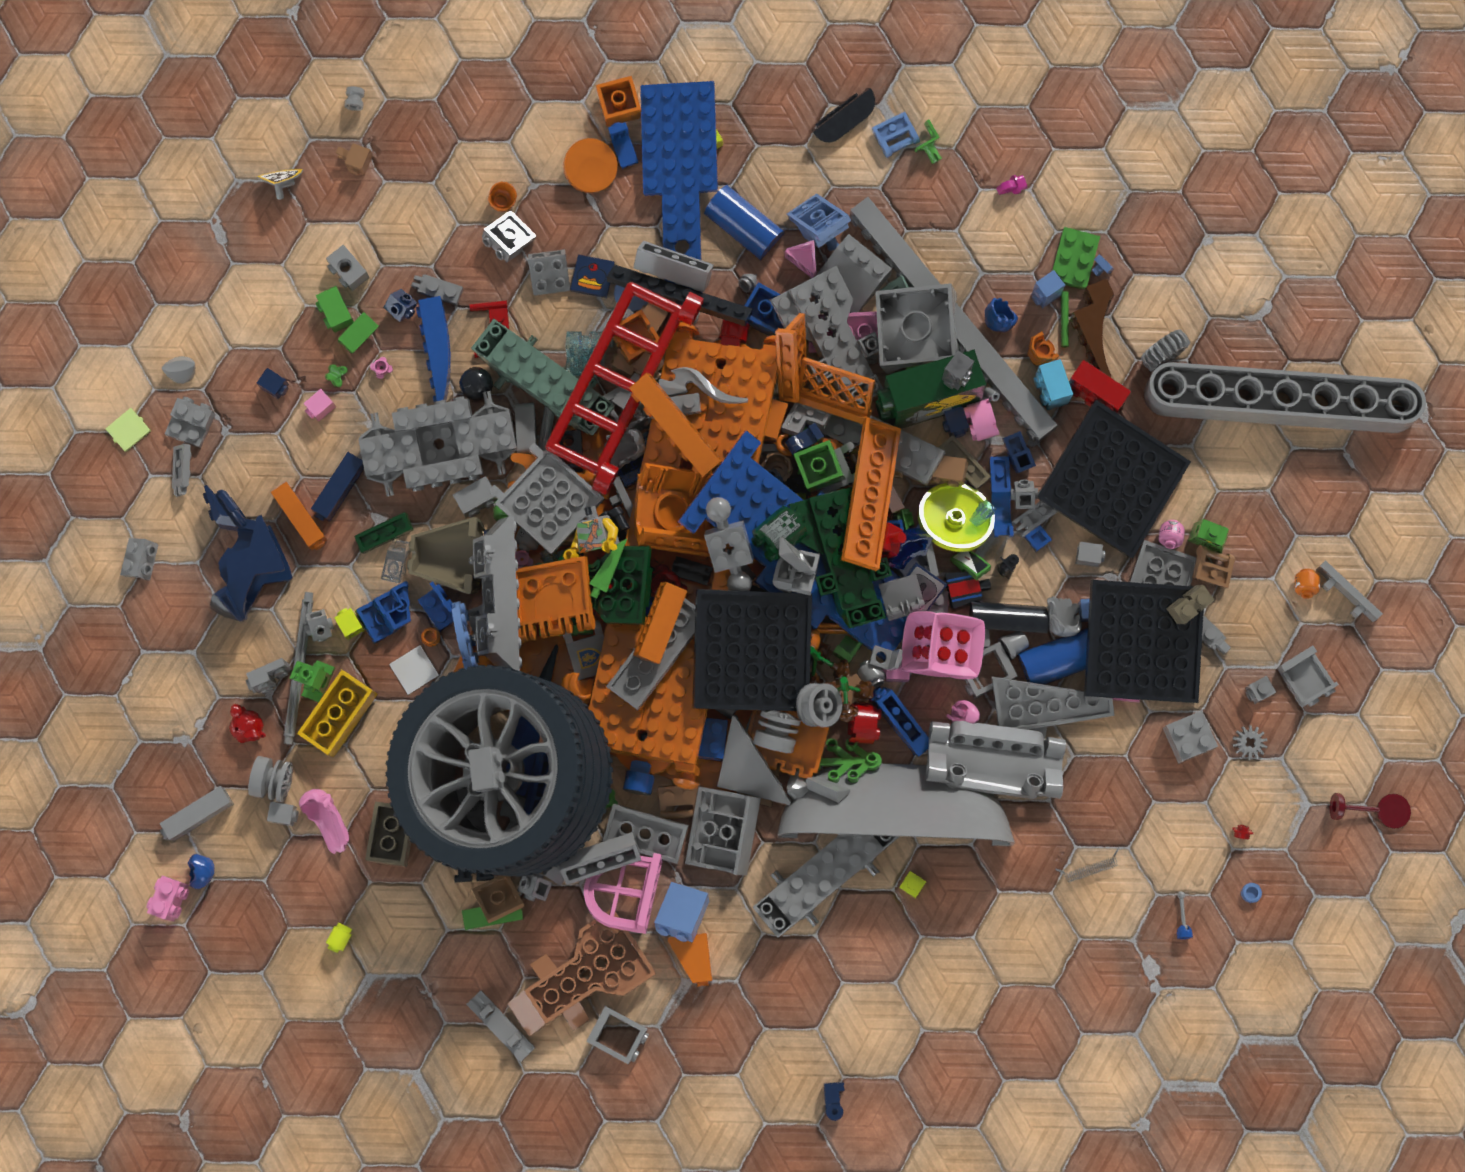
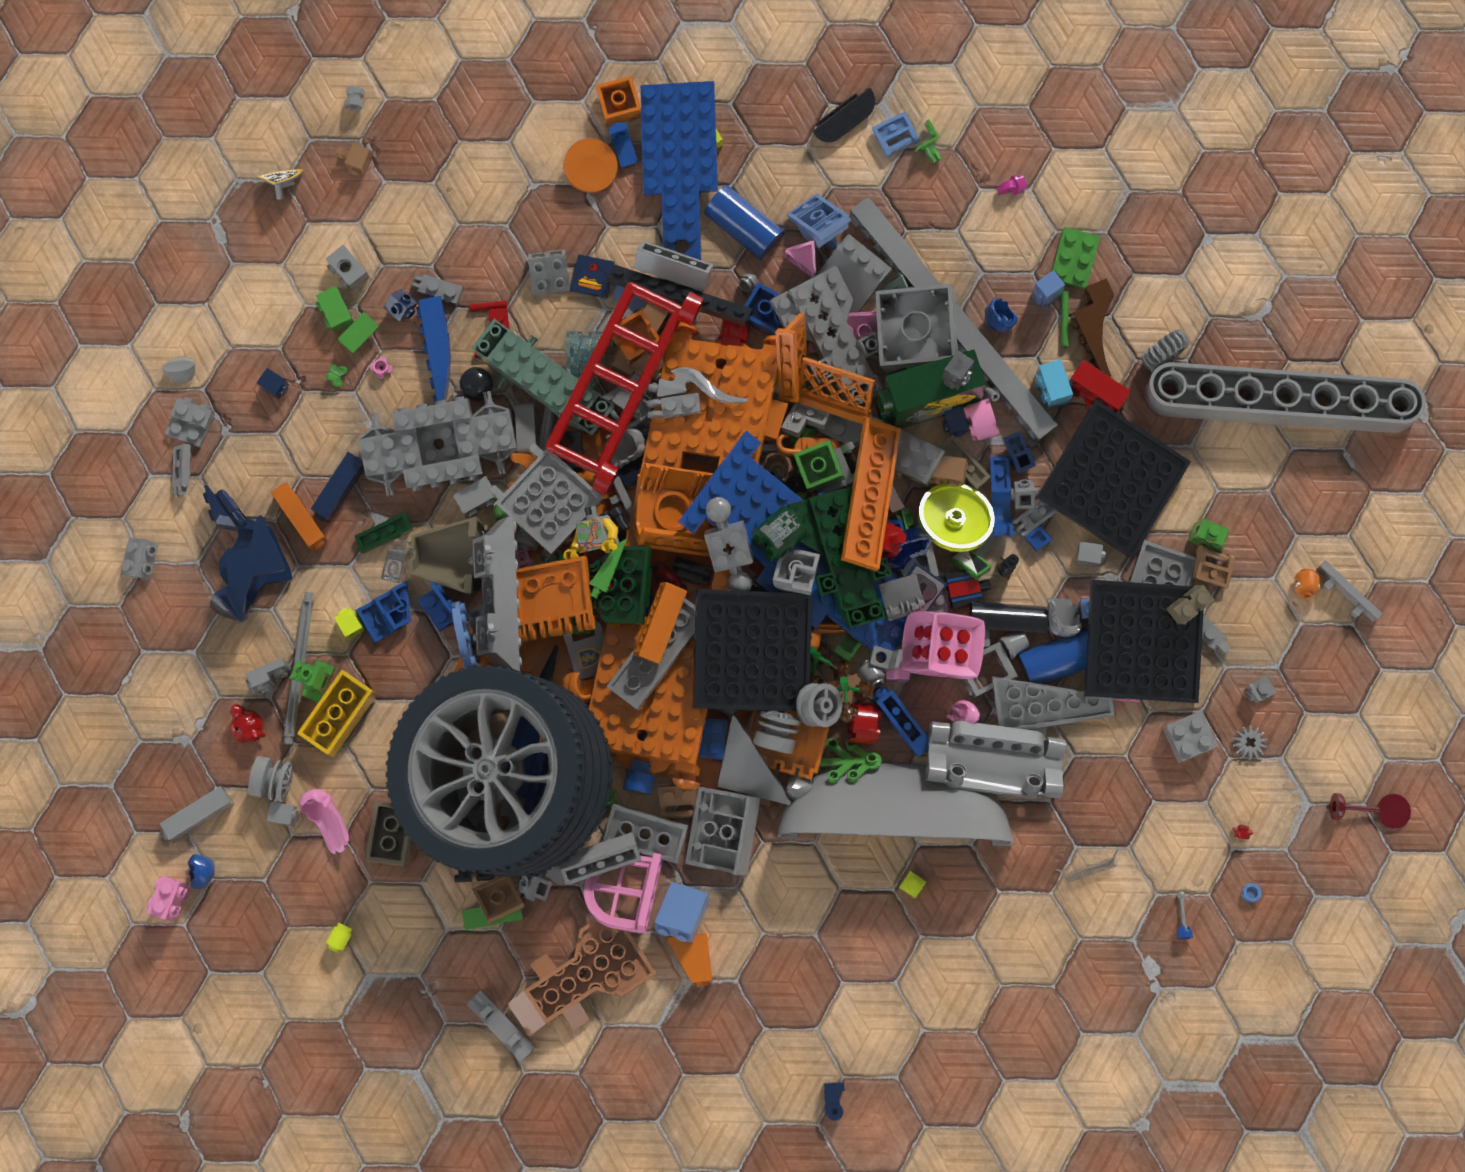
(128, 429): yellowish green piece -> none
(319, 405): bright pink brick -> none
(319, 625): light grey brick -> none
(414, 669): white sticker -> none
(430, 637): orange plate -> none
(486, 769): light grey brick -> none
(502, 196): orange hair -> none
(507, 236): plate -> none
(600, 1024): light grey window -> none
(676, 425): orange brick -> none
(792, 556): light grey slope -> none
(805, 439): dark blue leg -> none
(818, 878): light grey piece -> none
(827, 788): light grey slope -> none
(982, 513): clear light blue cone -> none
(1040, 350): orange hair -> none
(1102, 265): medium blue tile -> none
(1171, 534): bright pink head -> none
(1307, 677): light grey panel -> none

